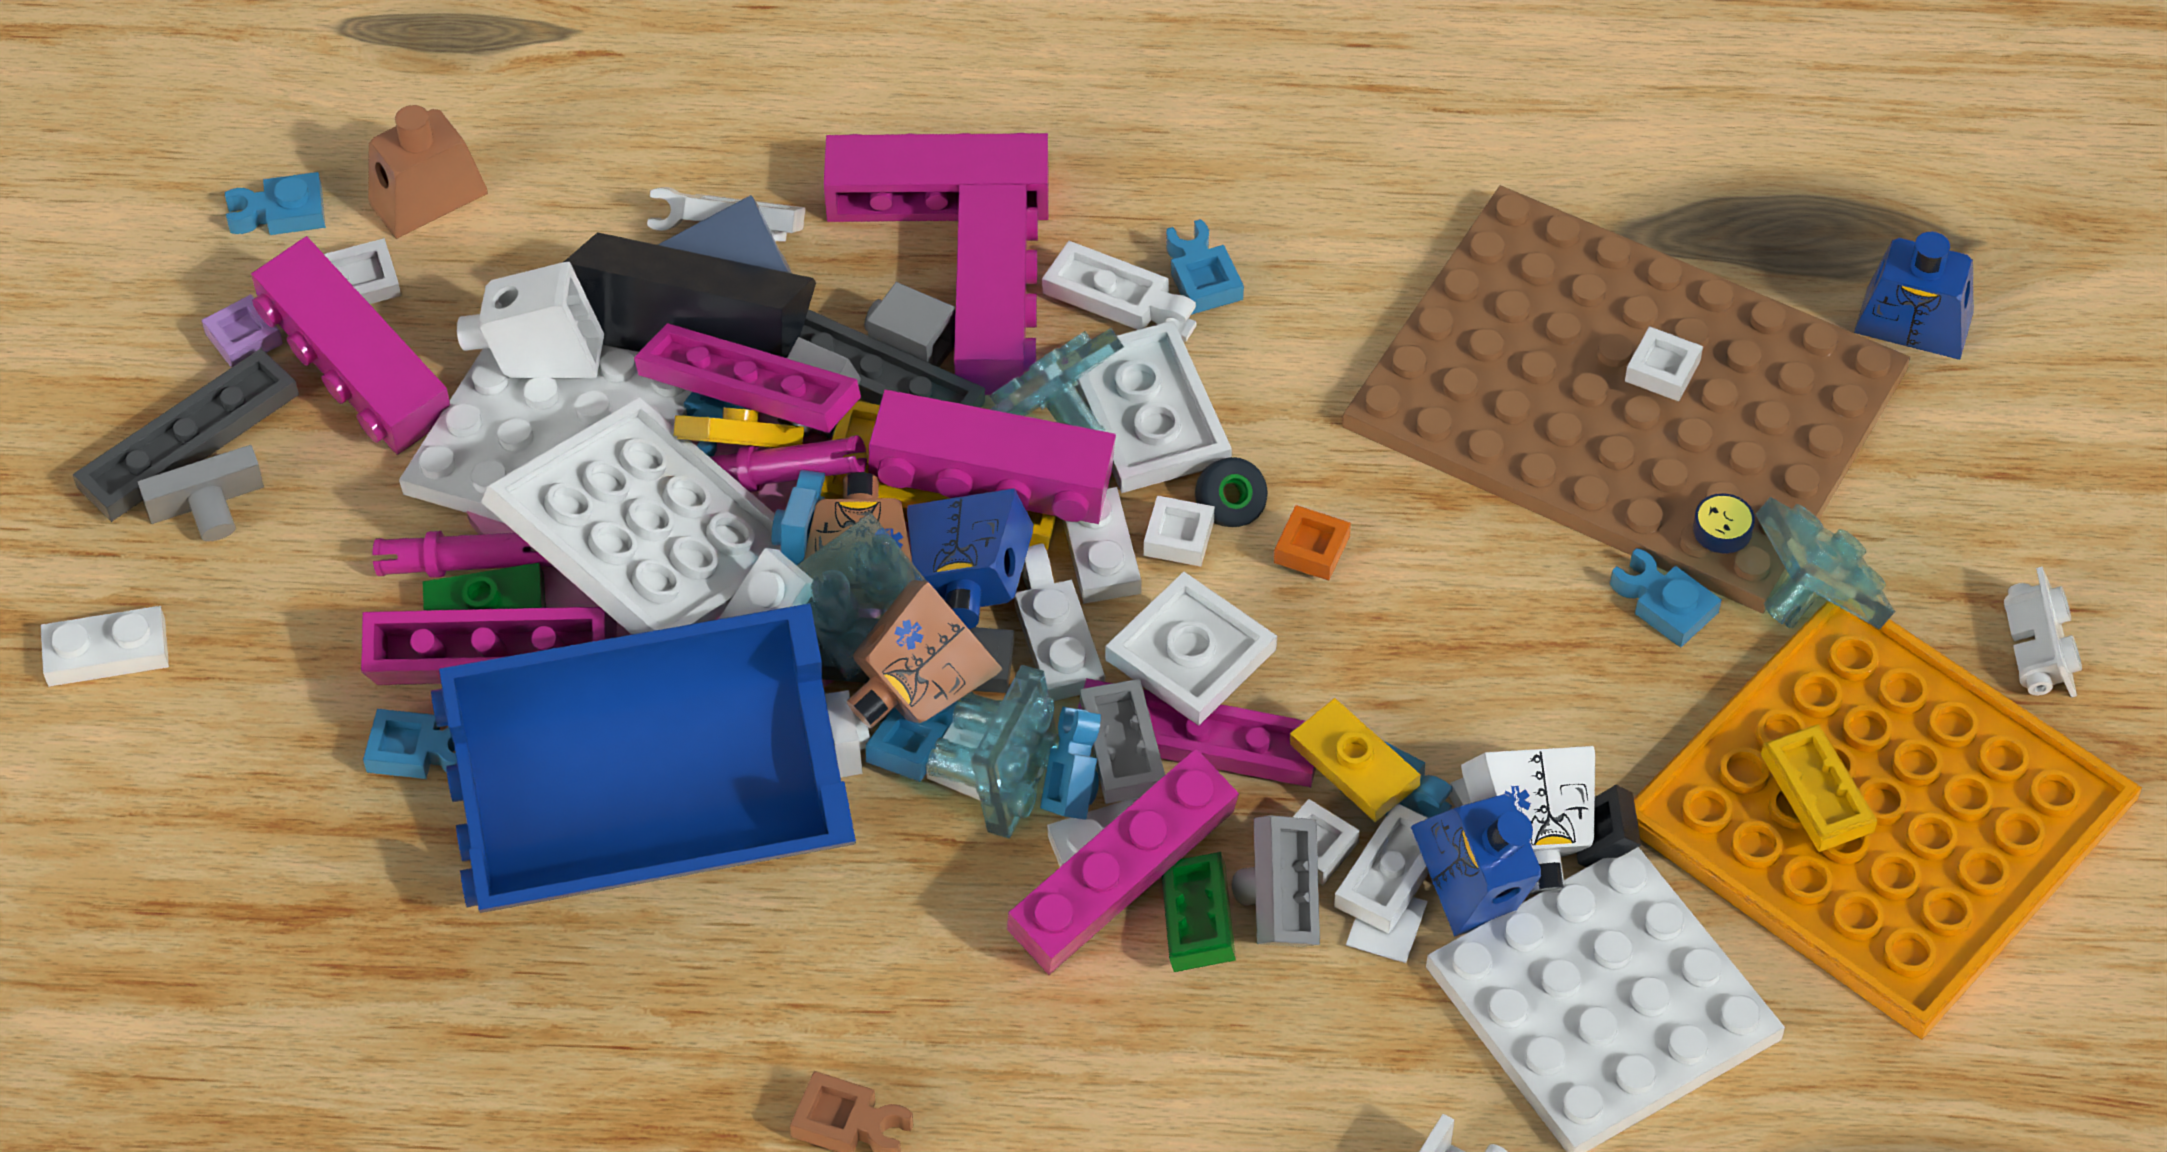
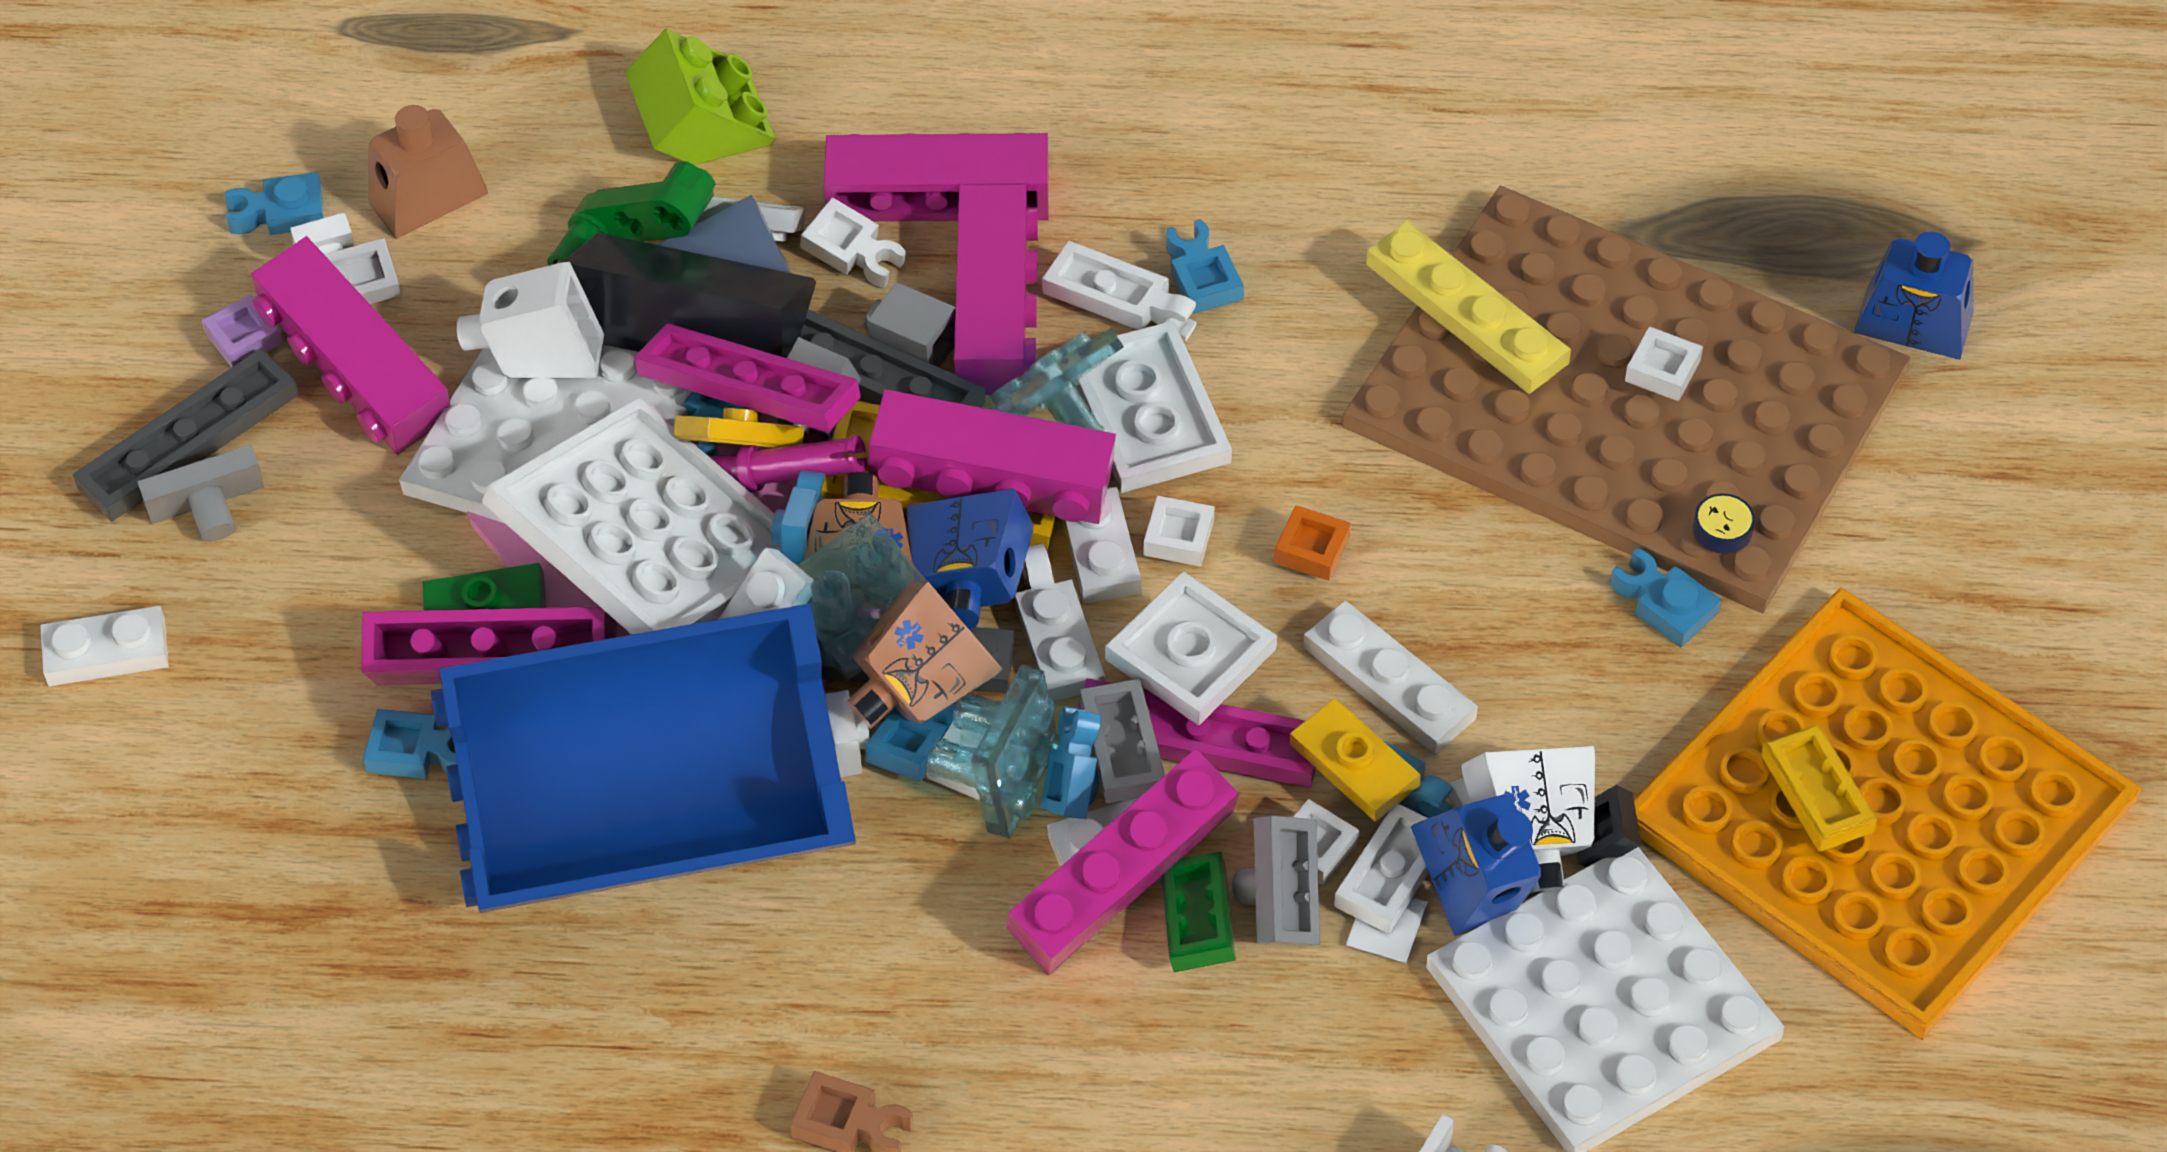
(327, 233): none -> white plate
(448, 553): dark pink pin -> none
(640, 210): none -> green beam
(697, 100): none -> lime slope
(848, 238): none -> white plate
(1247, 480): black wheel -> none
(1390, 677): none -> white plate
(1468, 307): none -> light yellow plate
(1820, 566): clear light blue plate -> none
(2051, 656): white hinge -> none

